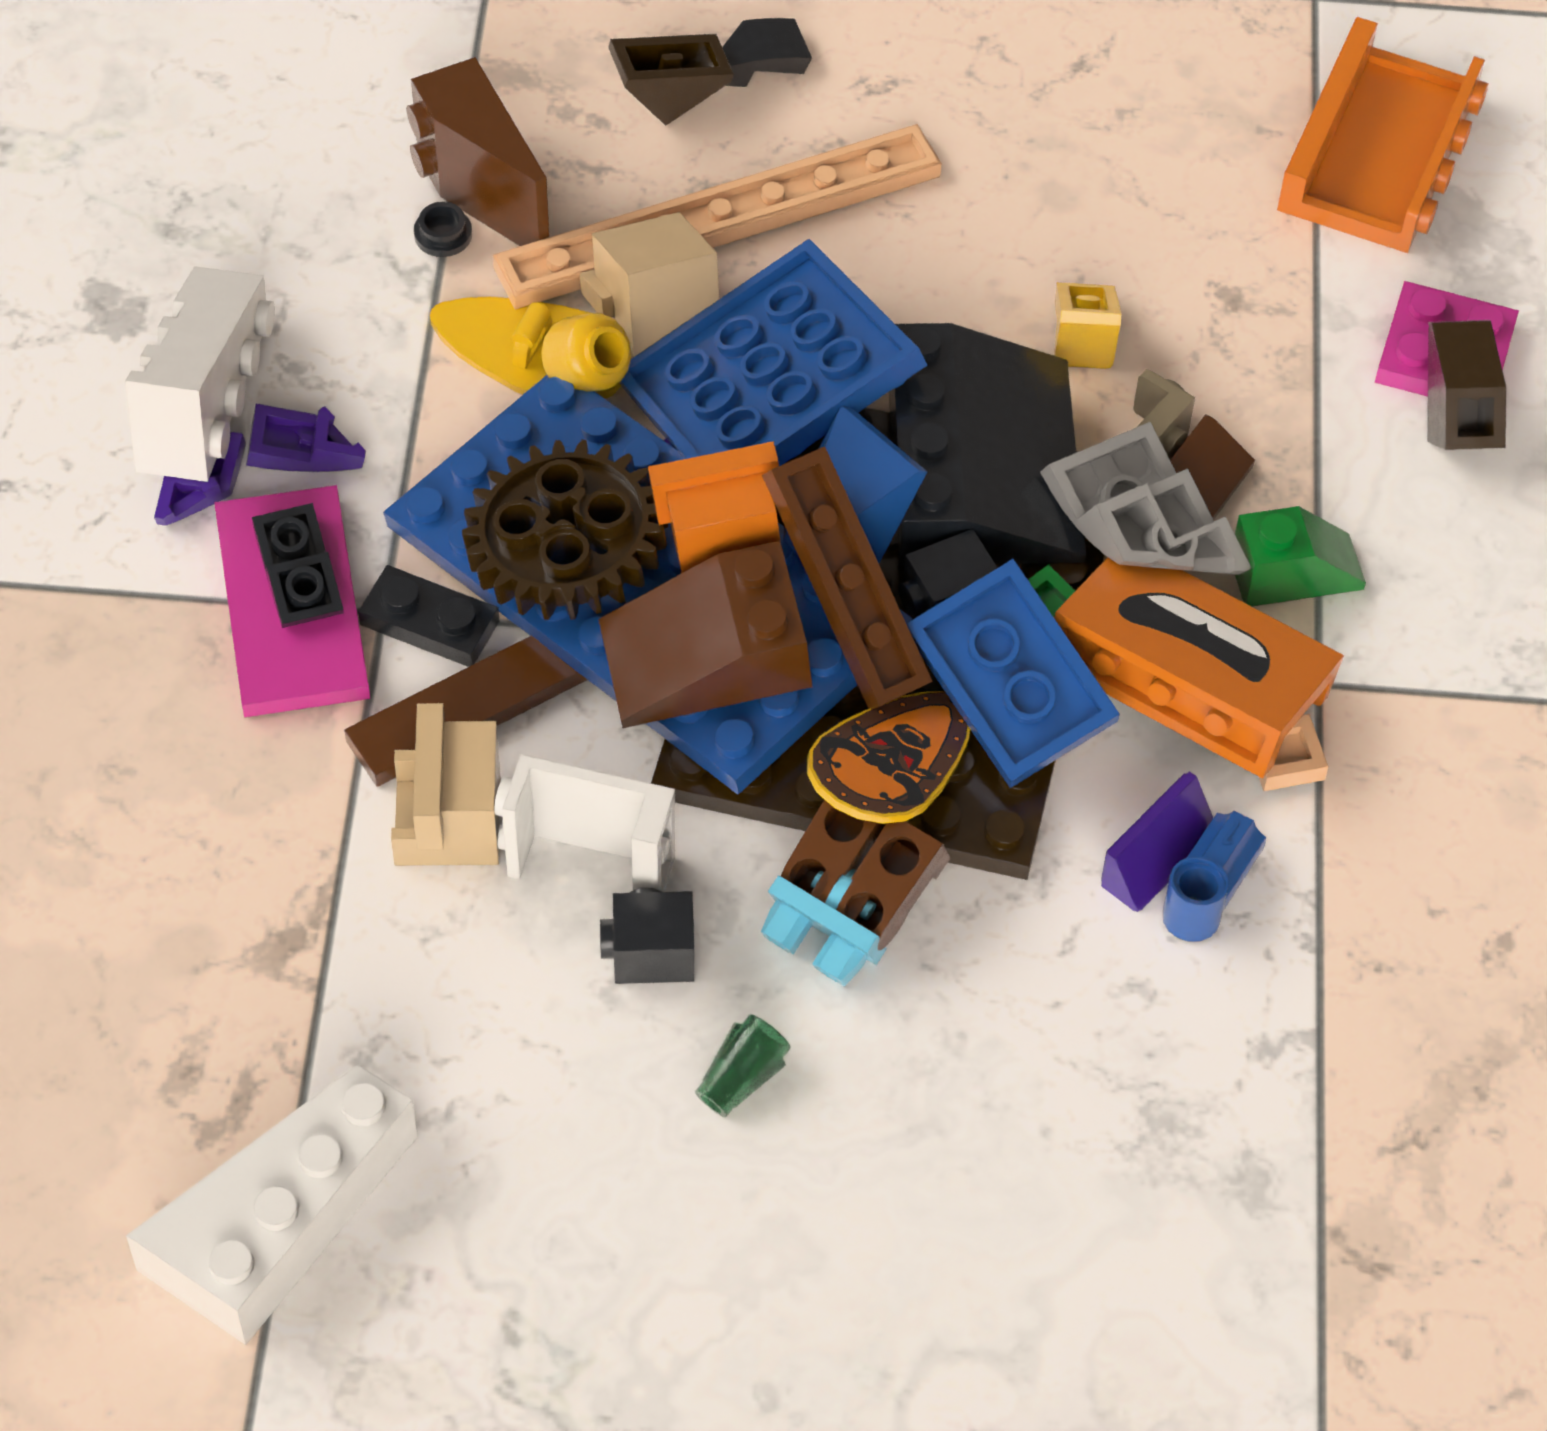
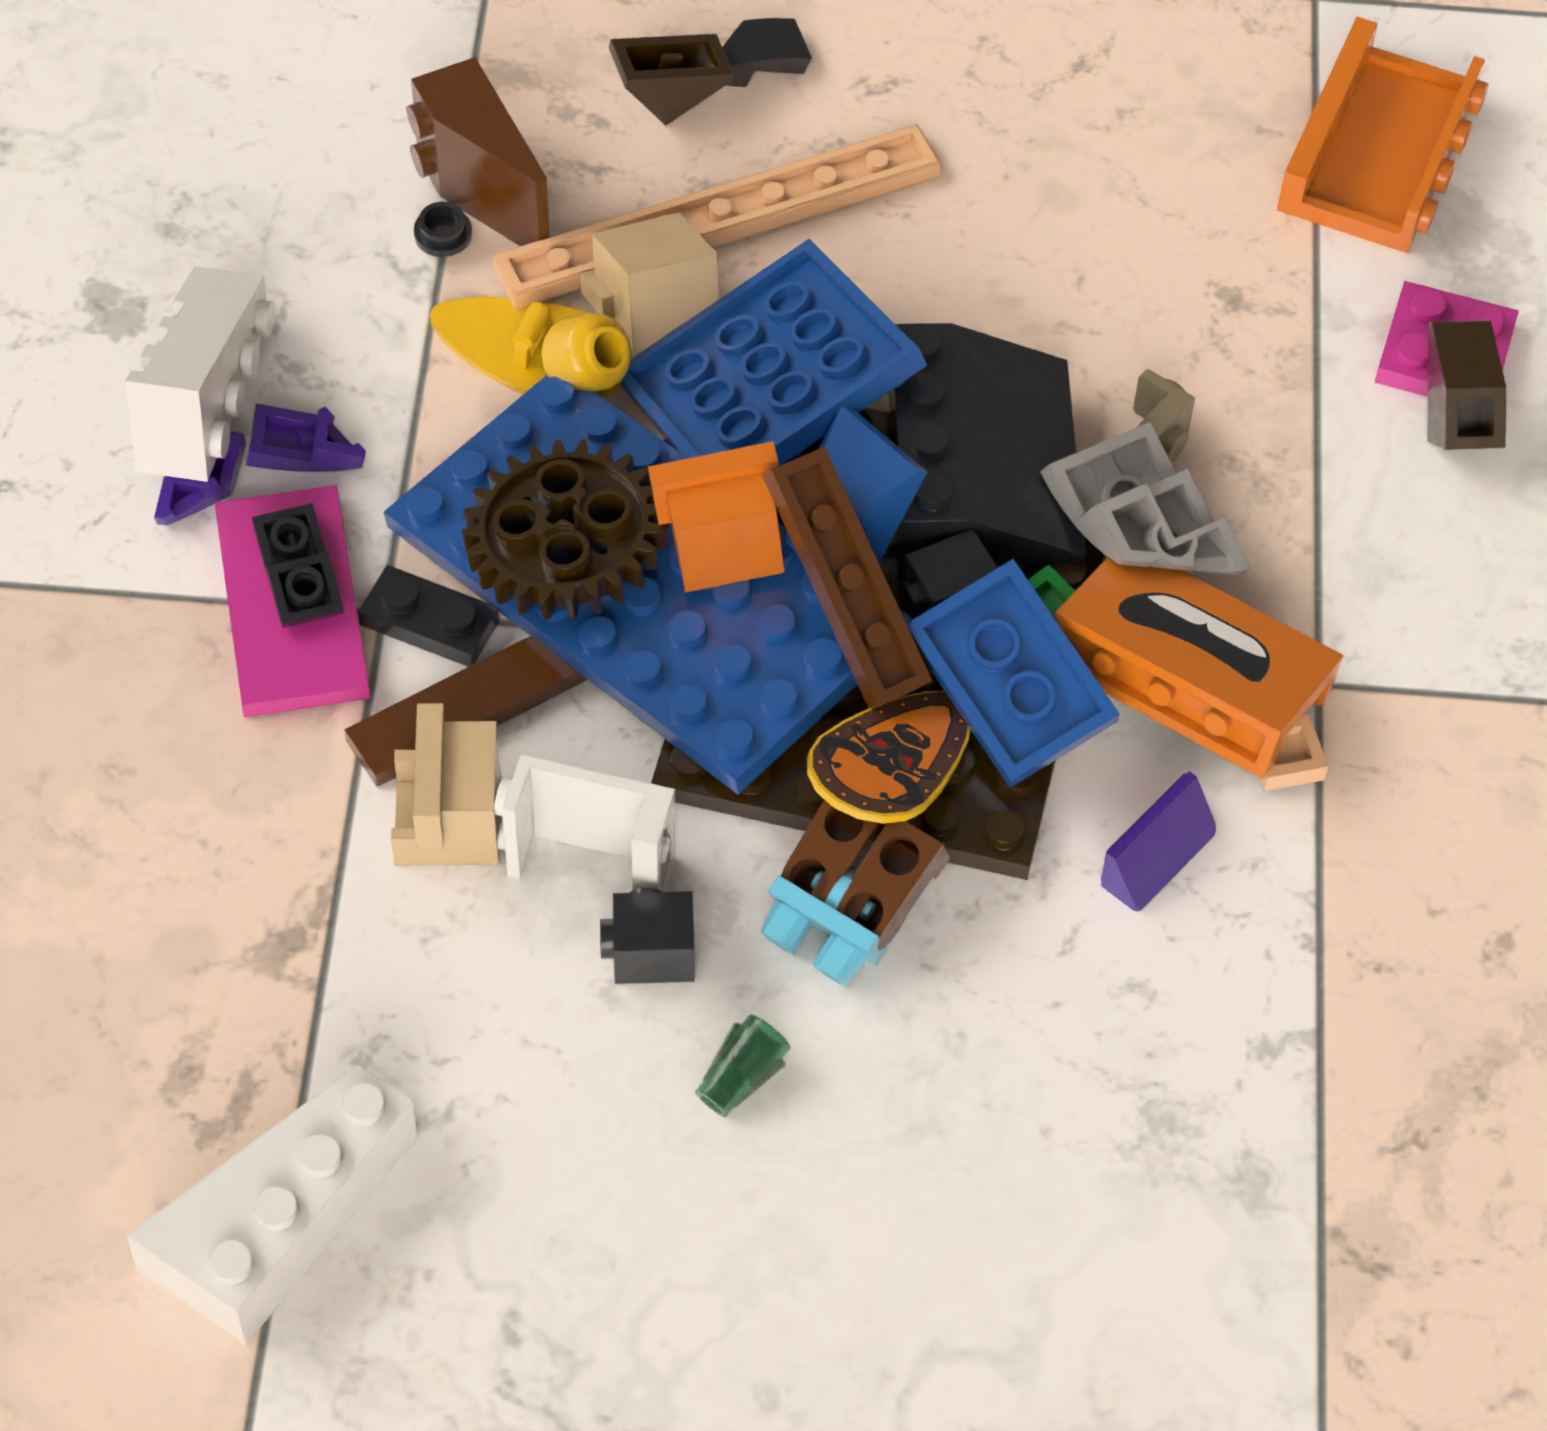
(708, 638): reddish brown slope -> none
(1087, 324): yellow slope -> none
(1211, 875): blue piece -> none
(1214, 462): reddish brown slope -> none
(1294, 557): green slope -> none

